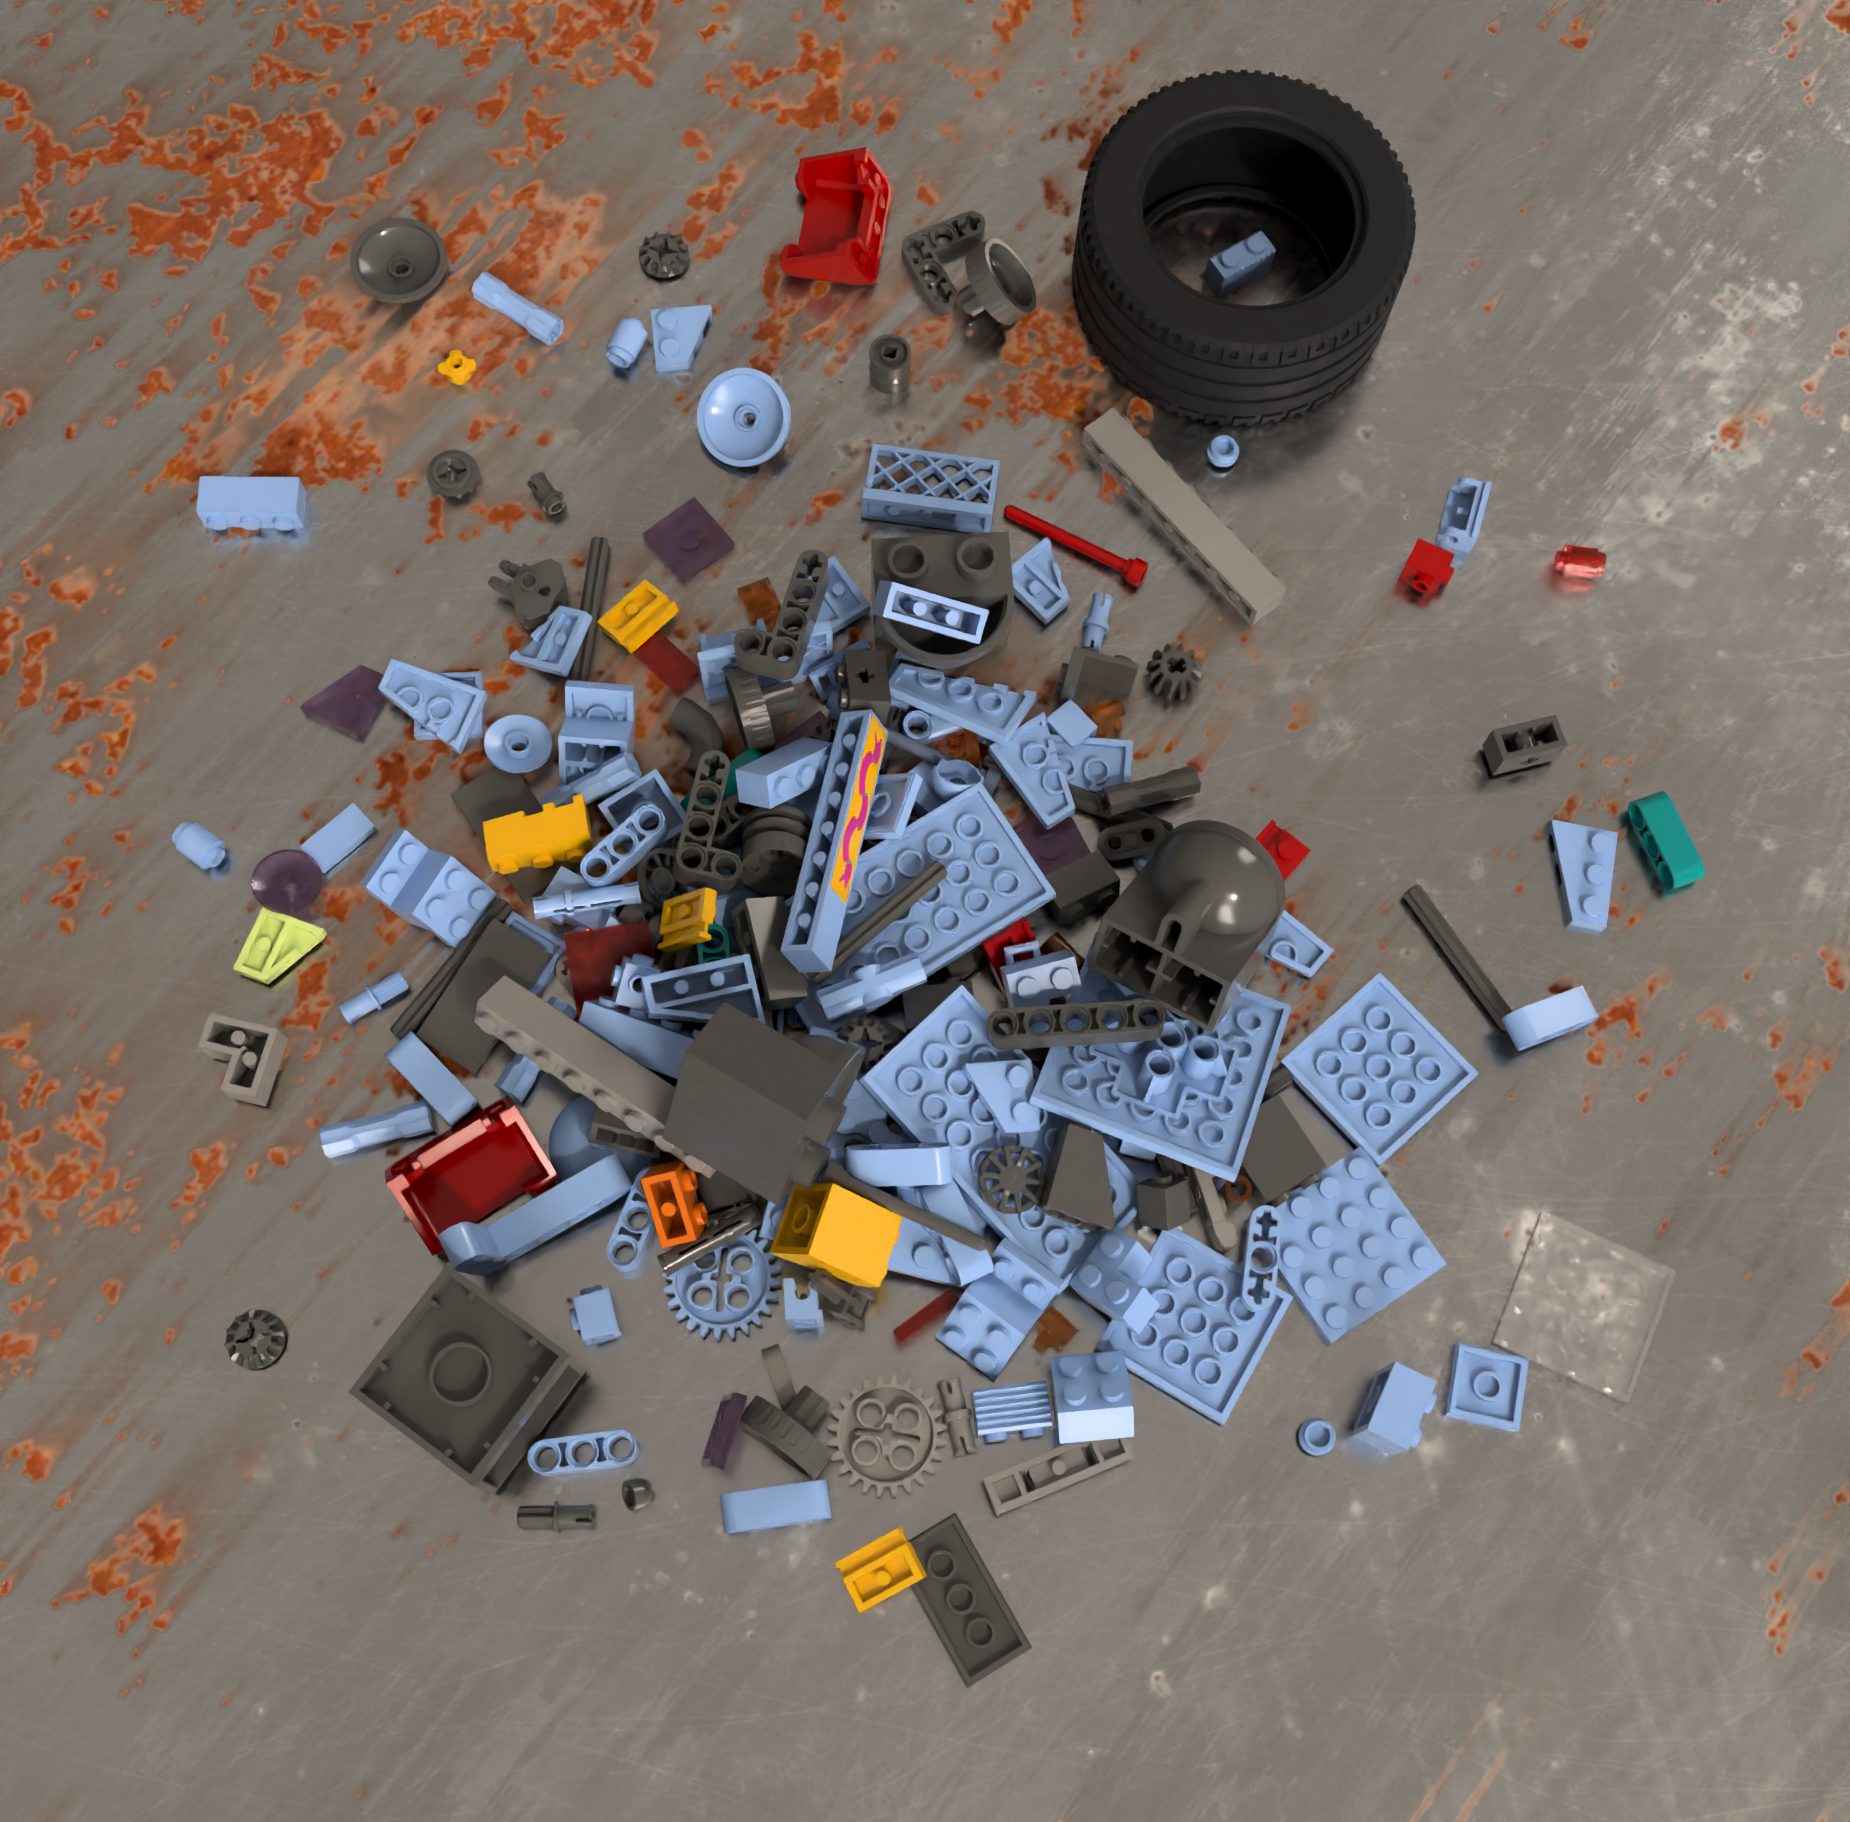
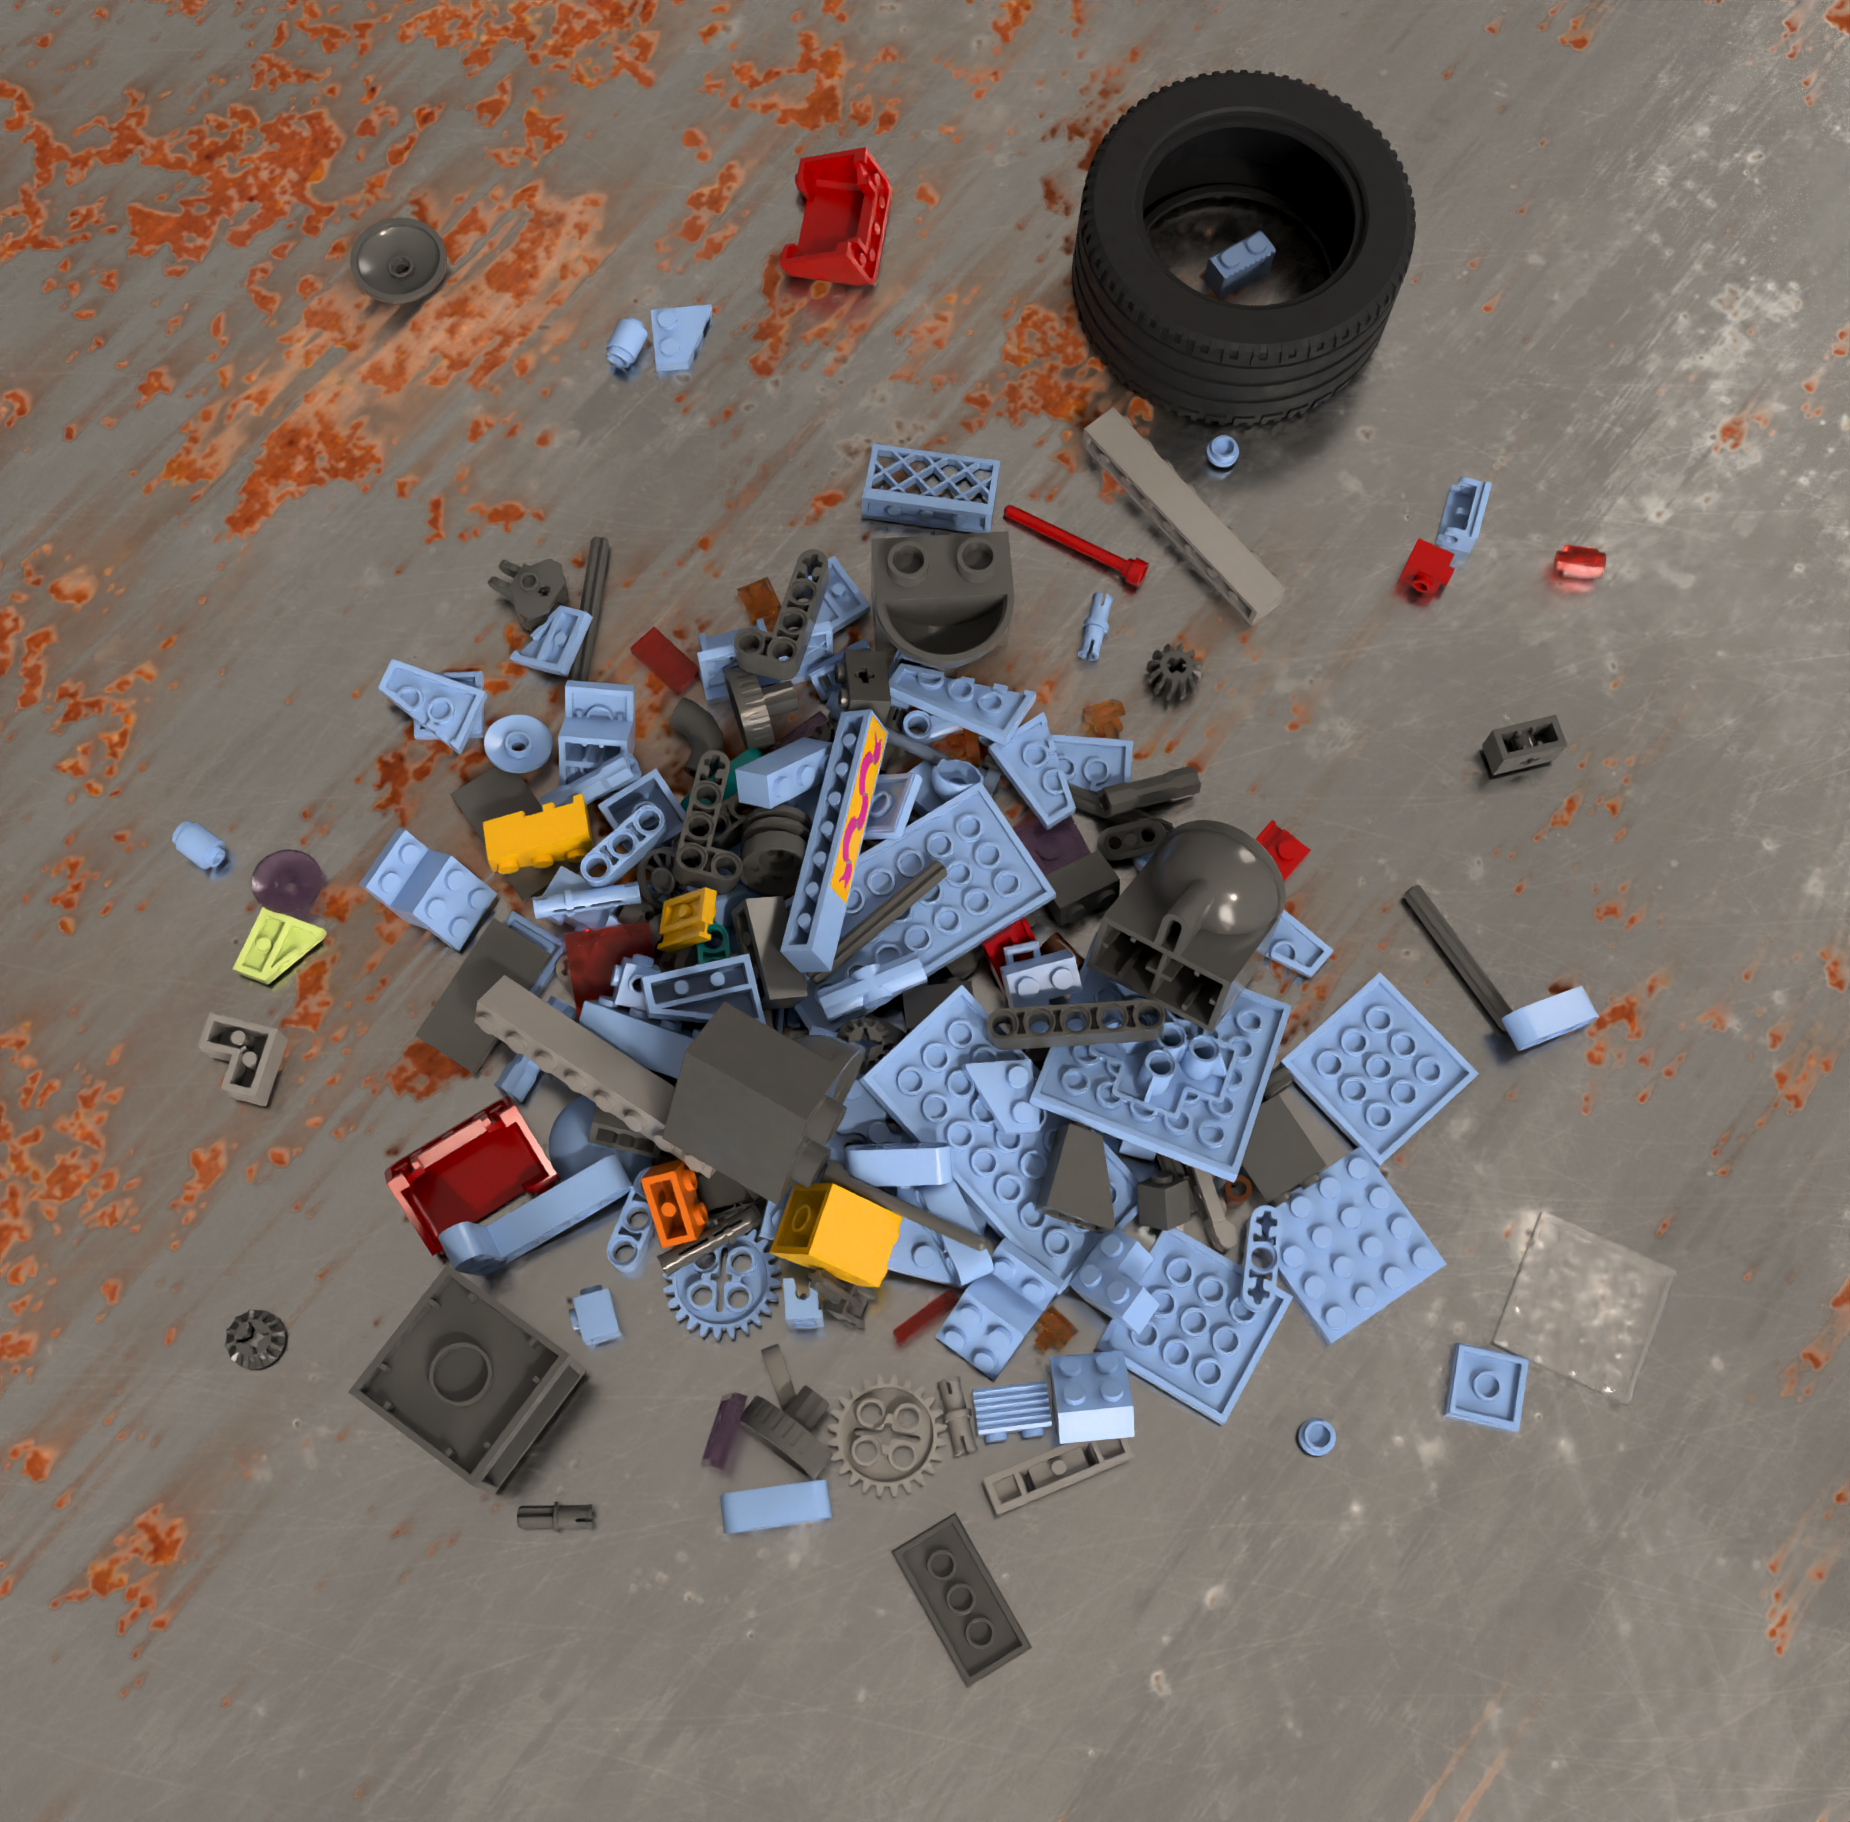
(251, 502): light blue brick -> none
(338, 837): light blue tile -> none
(348, 701): clear purple wing -> none
(351, 1135): light blue axle -> none
(373, 997): light blue axle -> none
(431, 1079): light blue beam -> none
(433, 990): dark grey axle -> none
(439, 468): dark grey gear -> none
(457, 375): yellow plate -> none
(500, 297): light blue axle -> none
(551, 500): dark grey pin -> none
(566, 1447): light blue beam -> none
(636, 1493): dark grey hinge -> none
(637, 616): yellow plate -> none
(672, 262): dark grey gear -> none
(688, 540): clear purple tile -> none
(724, 415): light blue dish -> none
(881, 1569): yellow plate -> none
(889, 363): dark grey wheel -> none
(929, 611): light blue brick -> none
(931, 253): dark grey beam -> none
(997, 283): dark grey piece -> none
(1011, 1179): dark grey wheel -> none
(1039, 582): light blue wing -> none
(1071, 724): light blue panel -> none
(1096, 670): dark grey bracket -> none
(1395, 1409): light blue brick -> none
(1586, 871): light blue wing -> none
(1666, 840): teal beam -> none

